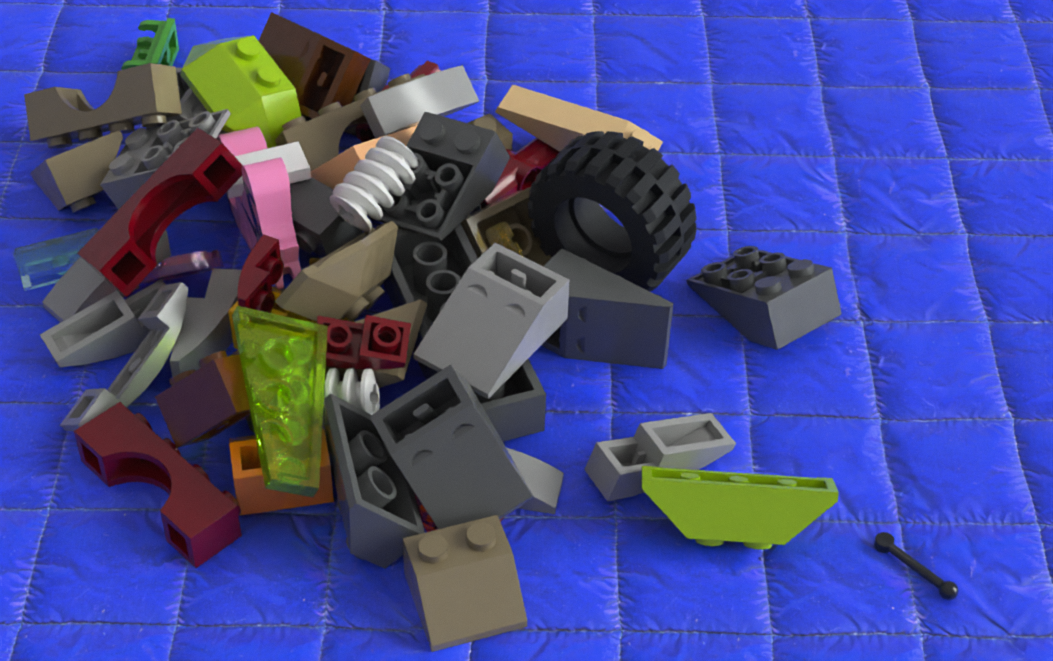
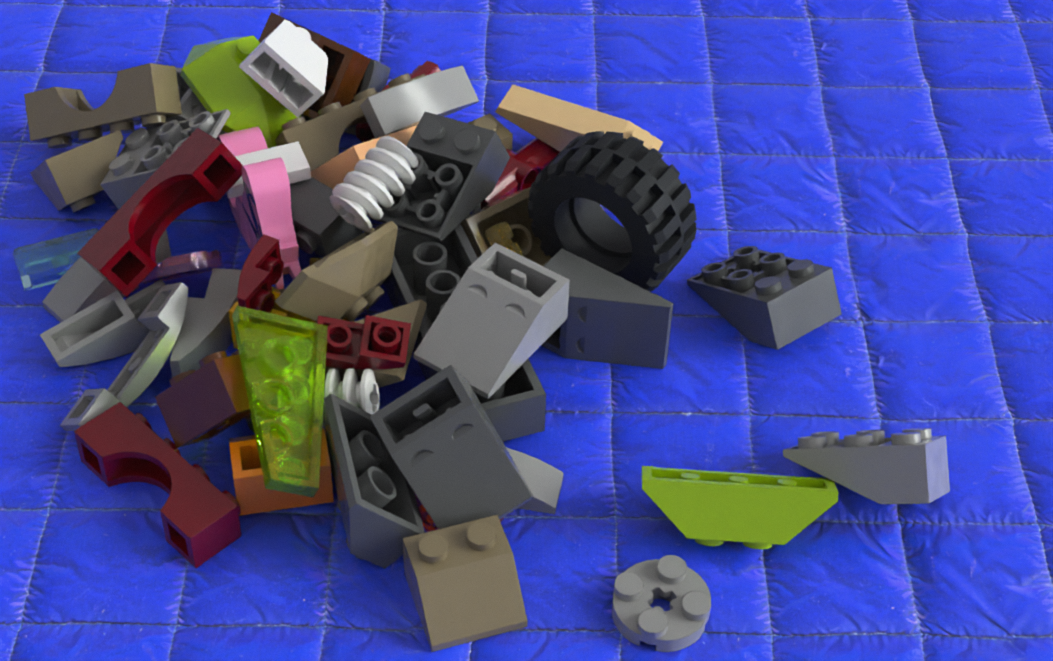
(156, 50): bright green hinge -> none
(289, 67): none -> white torso
(665, 580): none -> light grey plate
(666, 443): light grey slope -> none
(885, 543): black hinge -> none
(890, 470): none -> light grey slope

